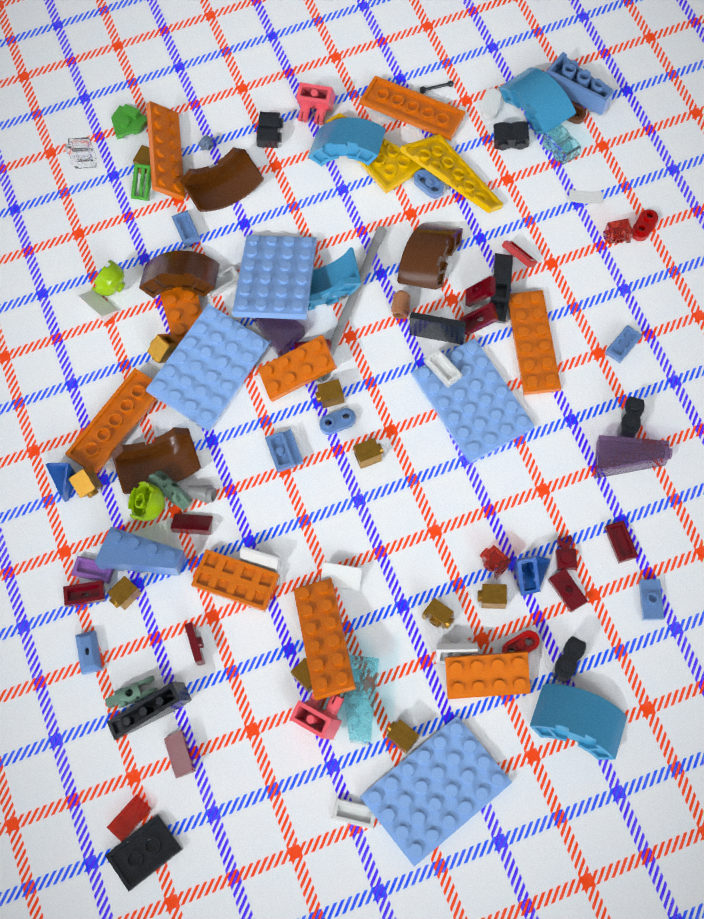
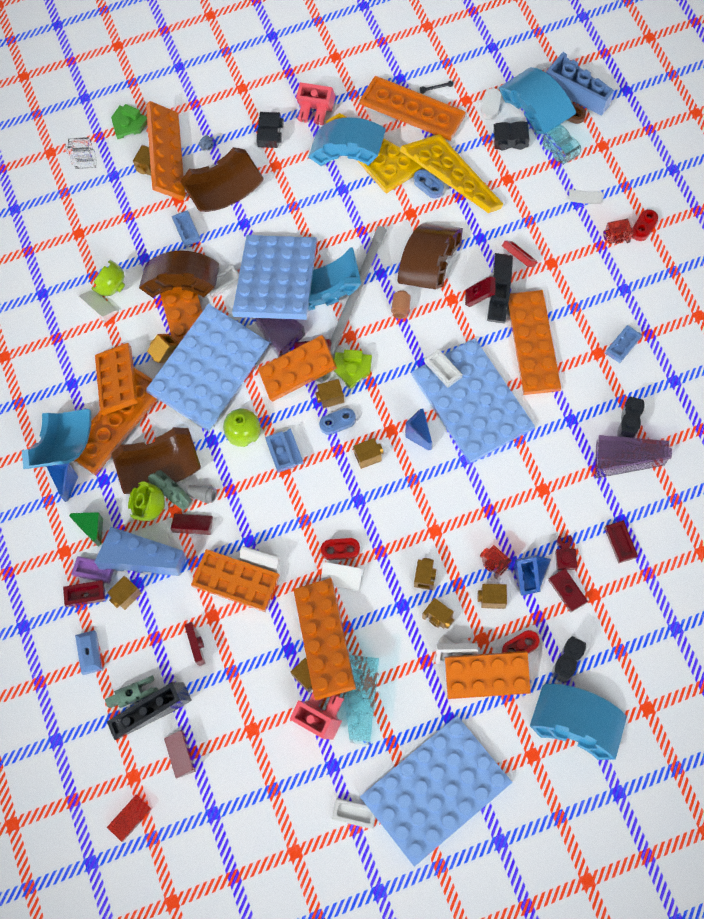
(61, 439): none -> dark azure panel
(86, 482): brick -> none
(91, 524): none -> green slope
(116, 379): none -> orange plate
(142, 179): bright green tile -> none
(143, 852): black tile -> none
(241, 427): none -> lime cylinder
(340, 547): none -> red plate
(352, 366): none -> lime plate
(402, 735): pearl gold brick -> none
(418, 430): none -> blue slope
(424, 574): none -> pearl gold brick
(437, 328): black tile -> none
(473, 319): dark red piece -> none
(651, 600): medium blue plate -> none

